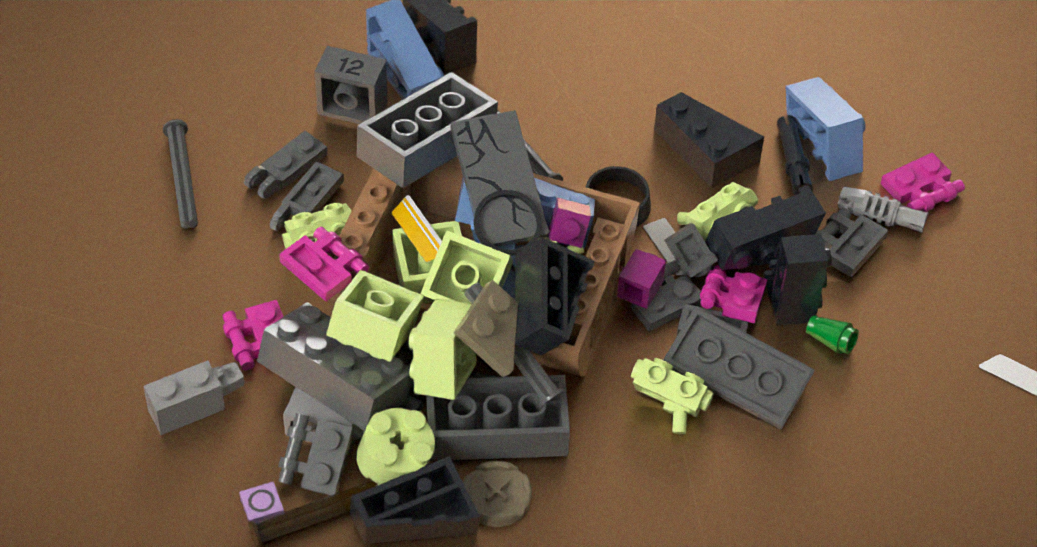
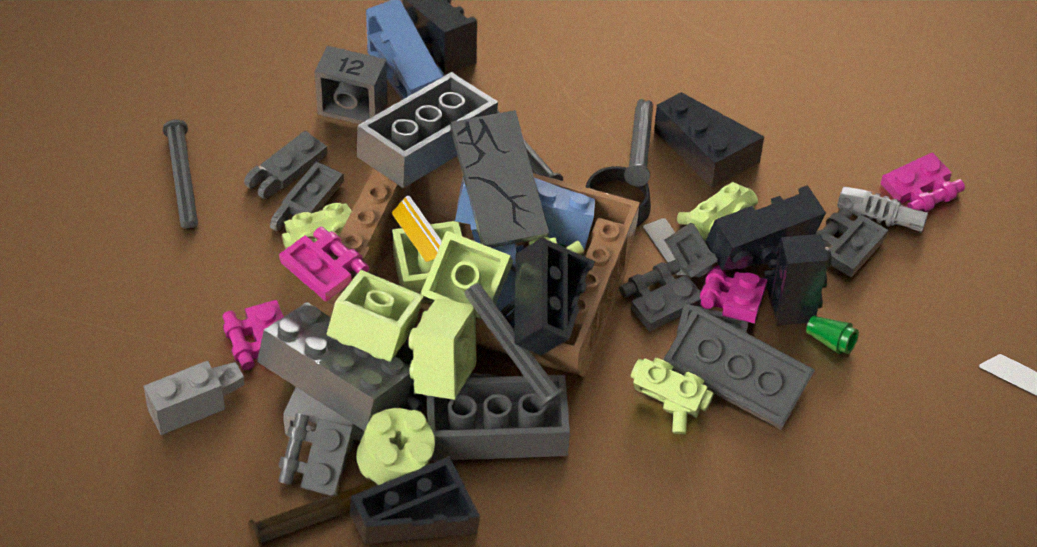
(261, 502): lavender tile -> none
(491, 327): dark tan wing -> none
(499, 493): dark tan tile -> none
(511, 193): black piece -> none
(569, 222): magenta brick -> none
(637, 171): none -> dark grey axle
(641, 278): magenta brick -> none
(796, 165): black pin -> none
(829, 124): medium blue wedge -> none

